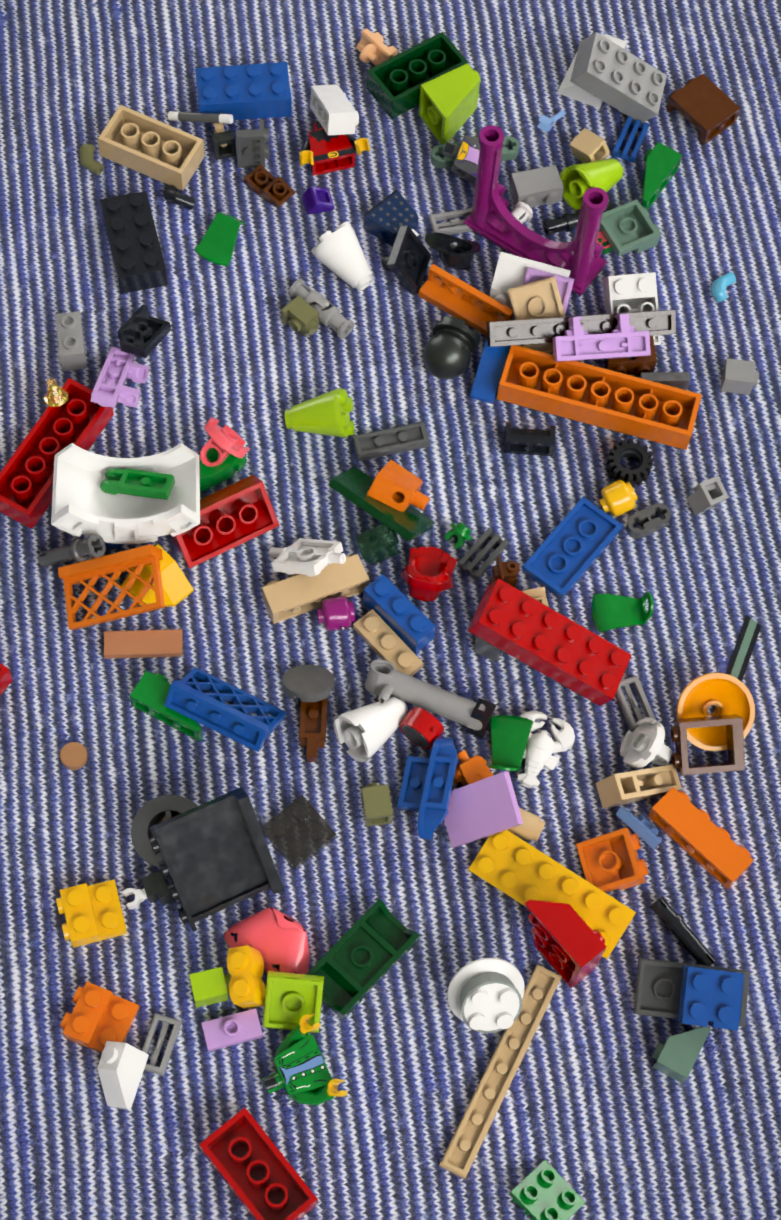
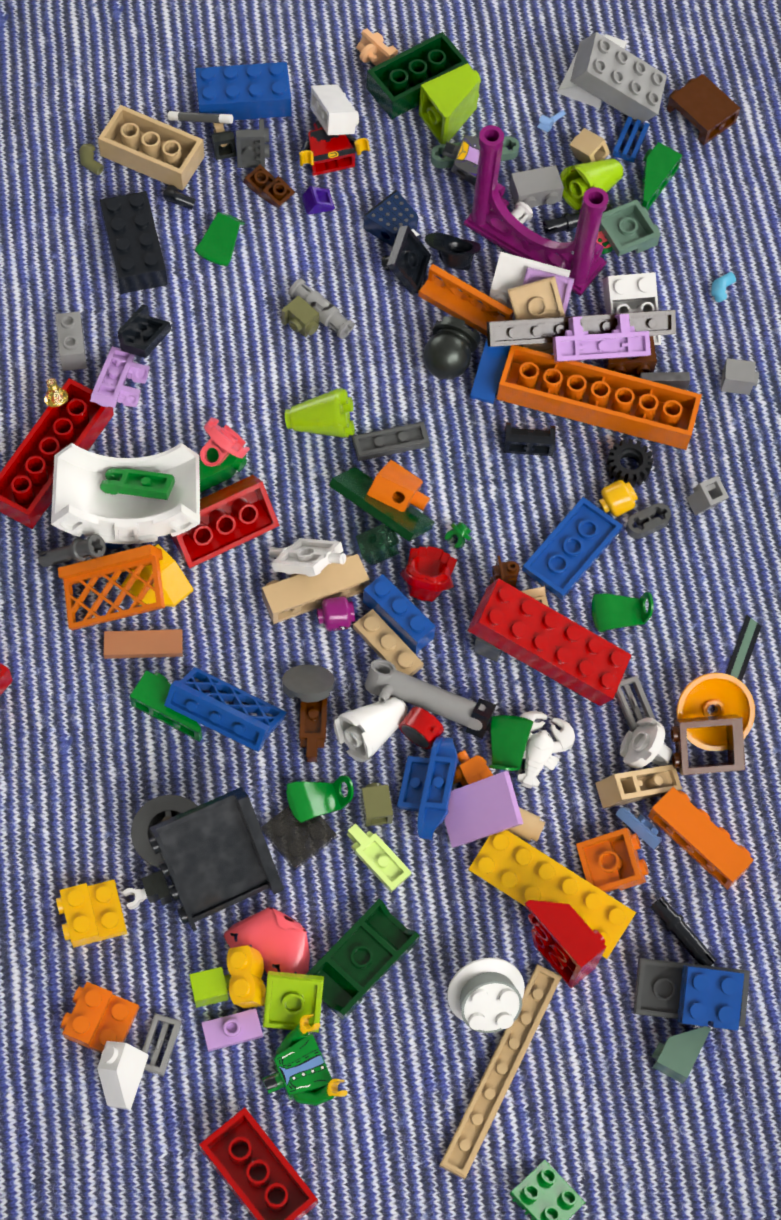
(73, 756): medium nougat tile -> none
(317, 798): none -> green piece
(344, 256): white cone -> none
(378, 858): none -> yellowish green hinge
(446, 227): light grey tile -> none
(495, 539): dark grey tile -> none

